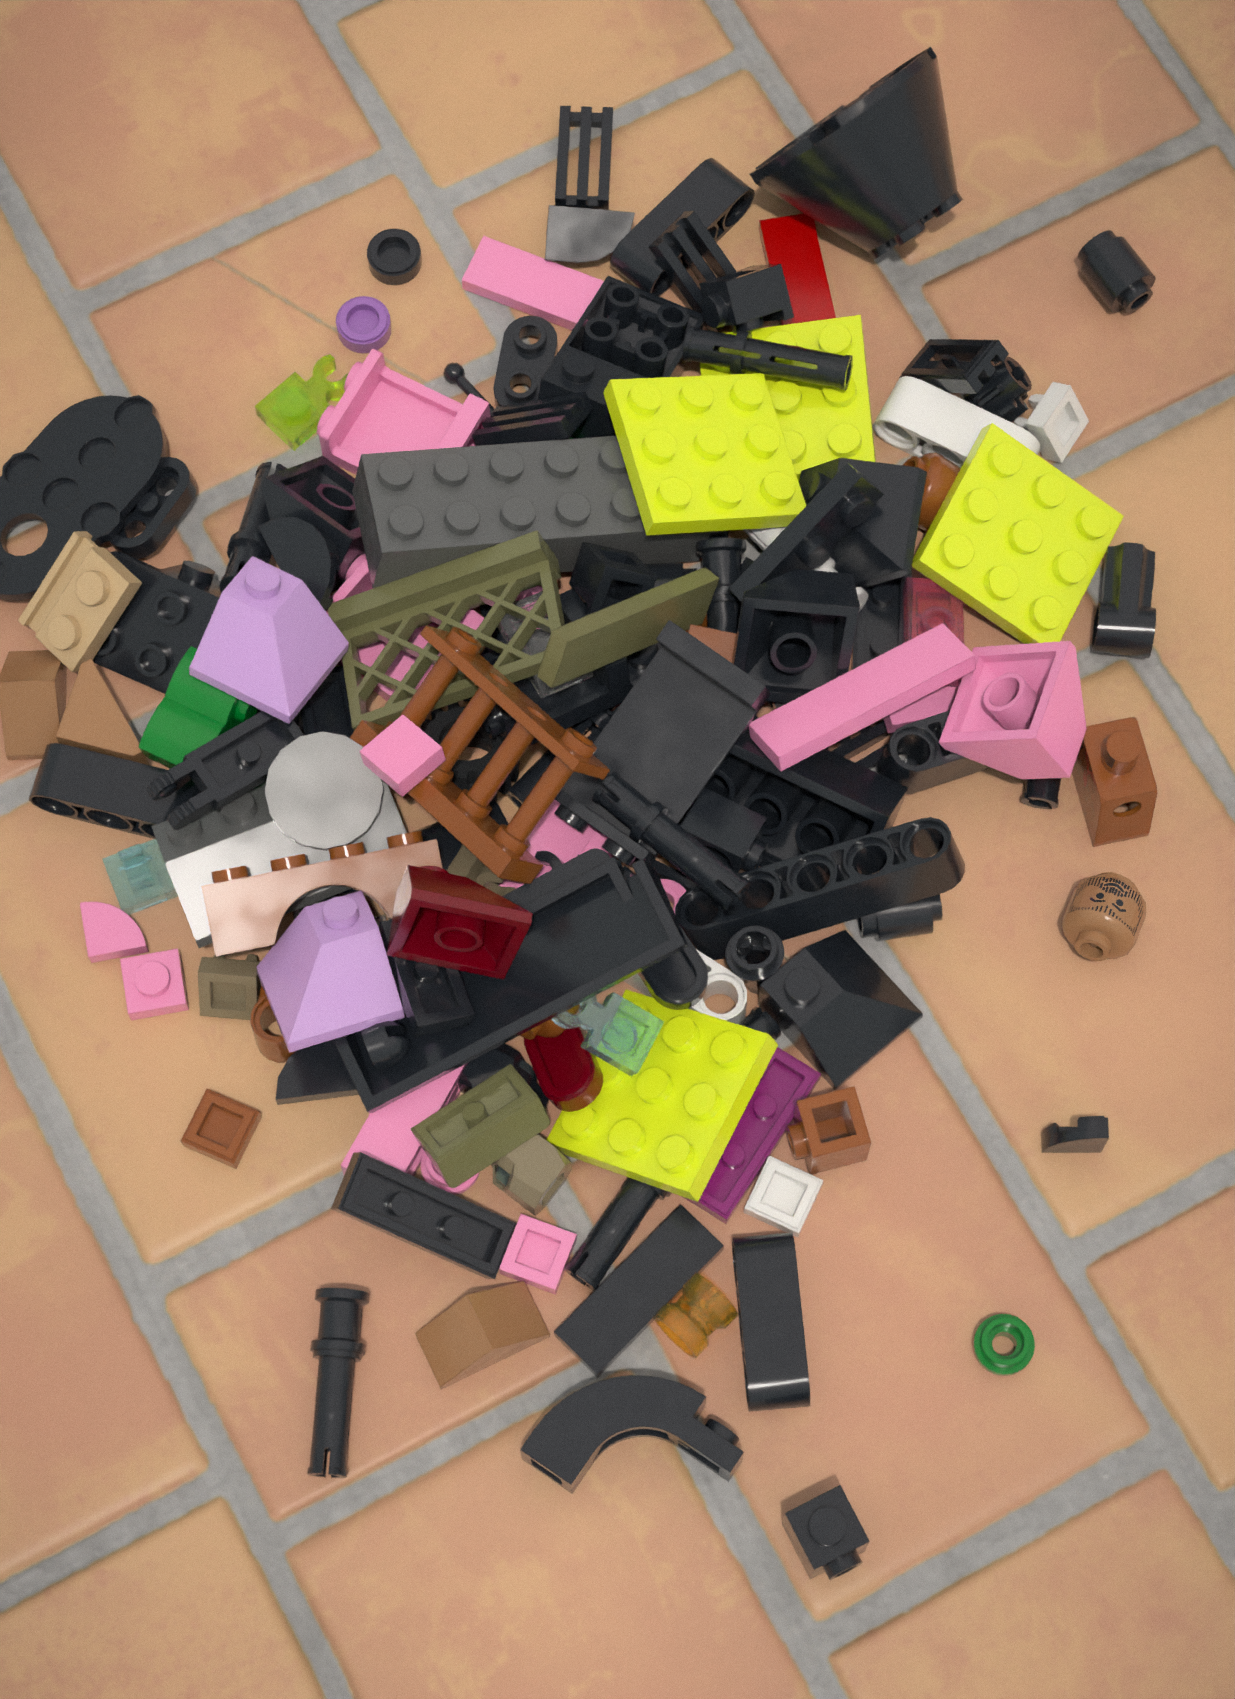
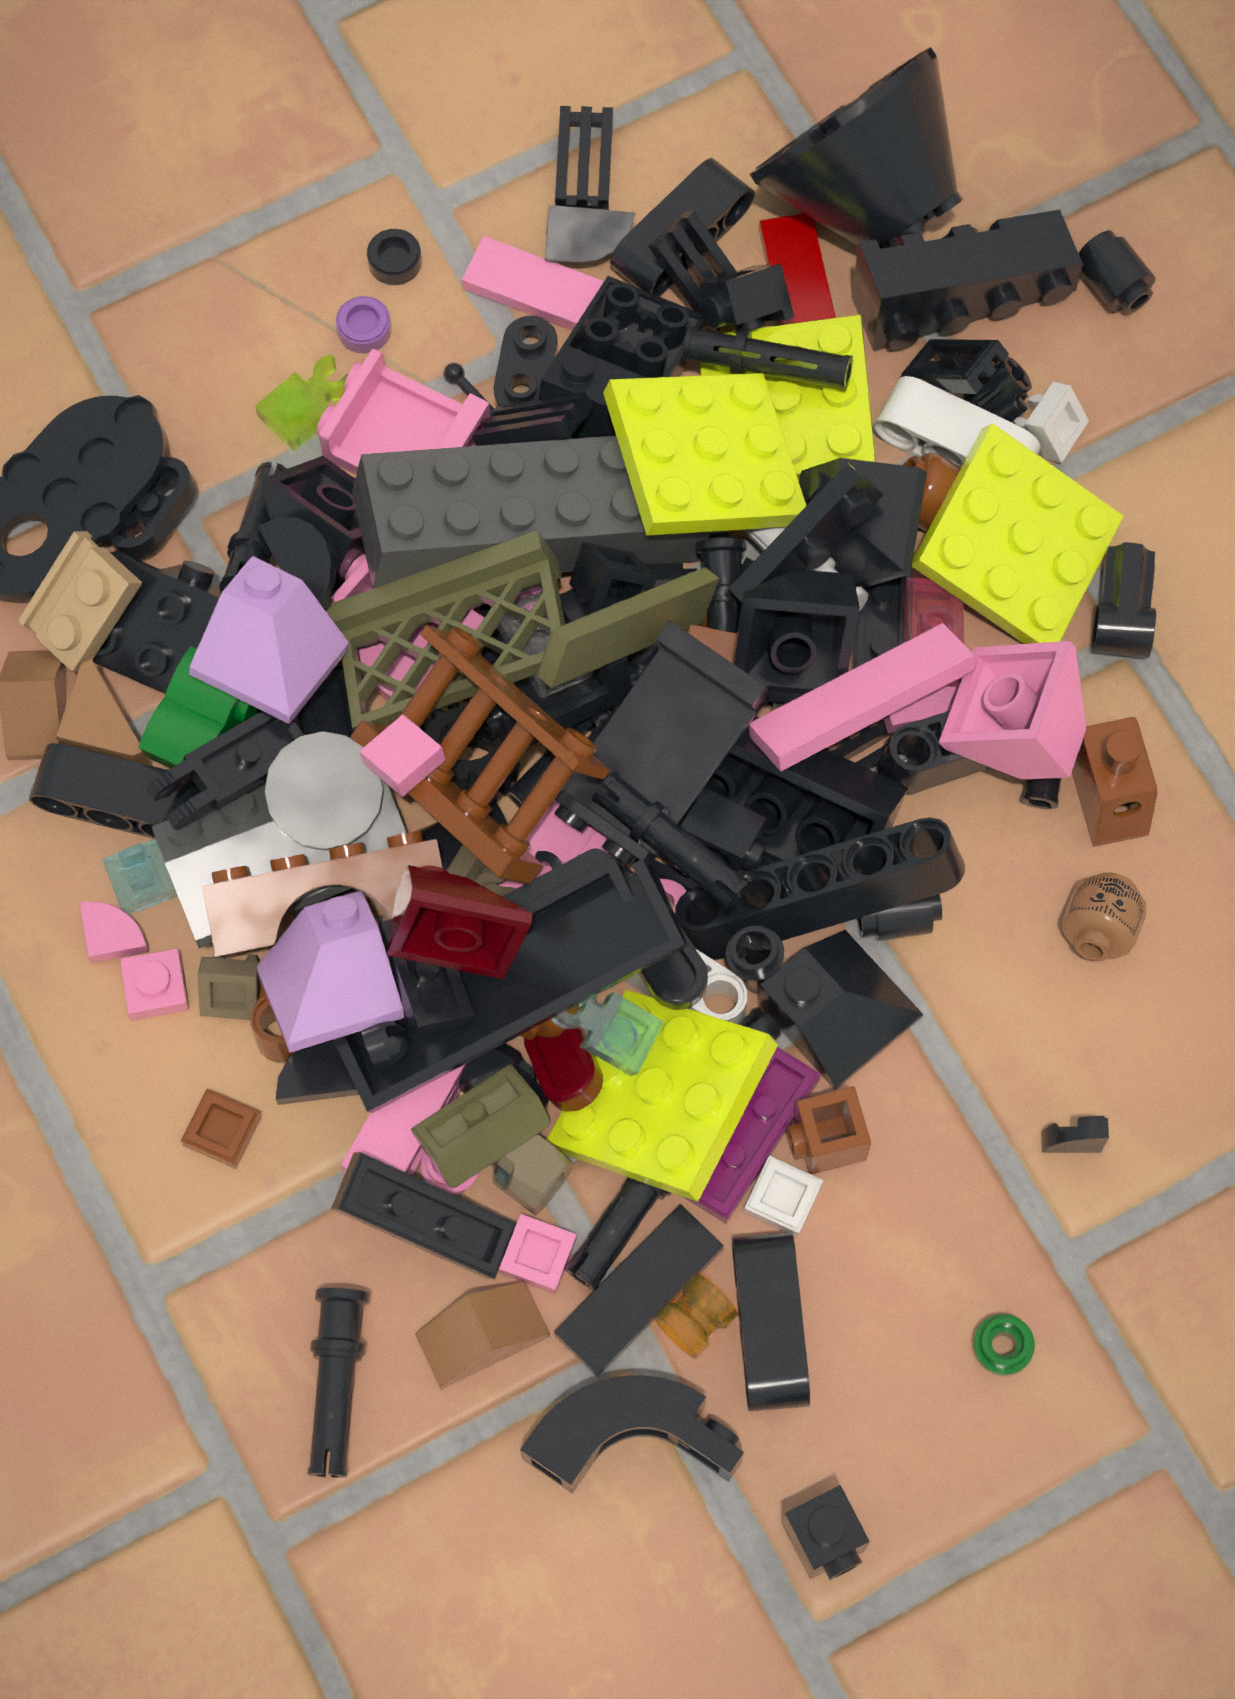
(962, 277): none -> black wedge

